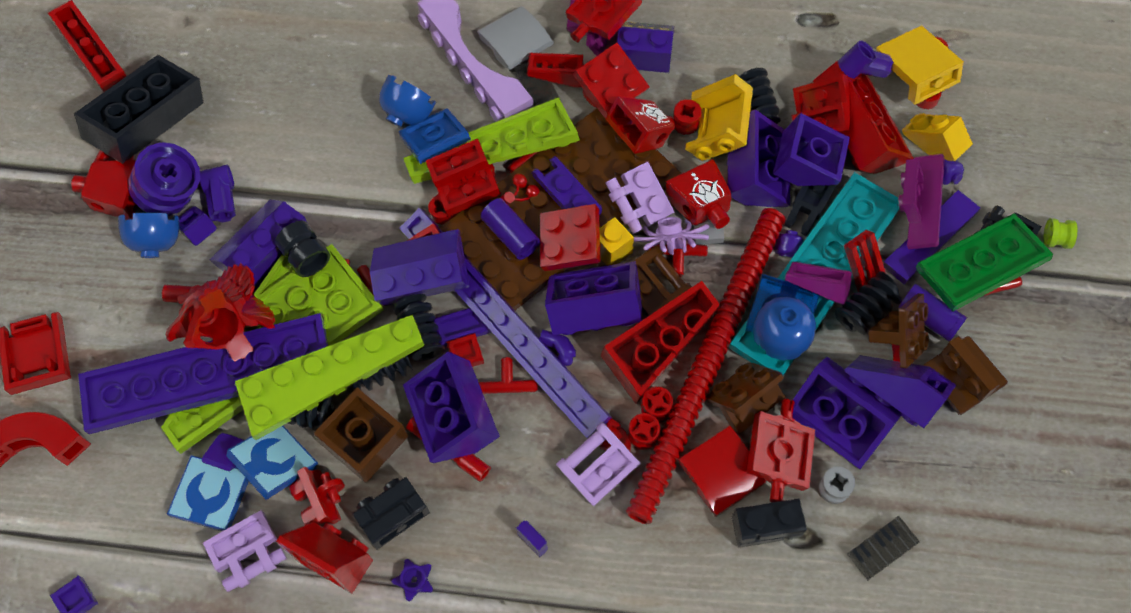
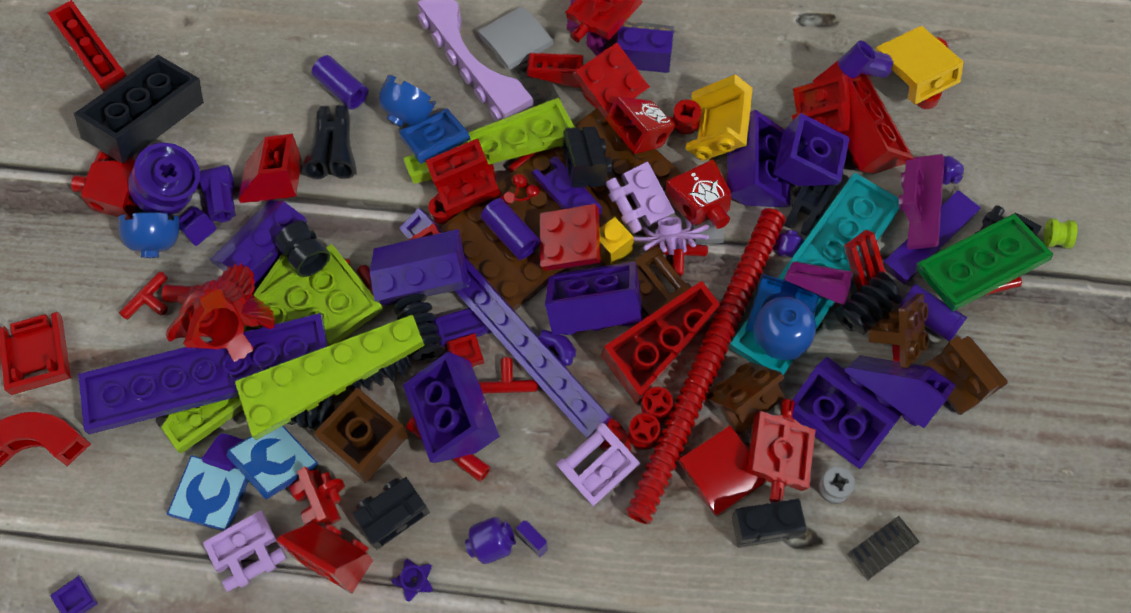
(146, 296): none -> red piece
(272, 170): none -> red slope
(339, 82): none -> dark purple pin
(341, 159): none -> black piece
(490, 540): none -> dark purple head
(585, 157): none -> black brick
(762, 93): black piece -> none
(939, 135): yellow slope -> none

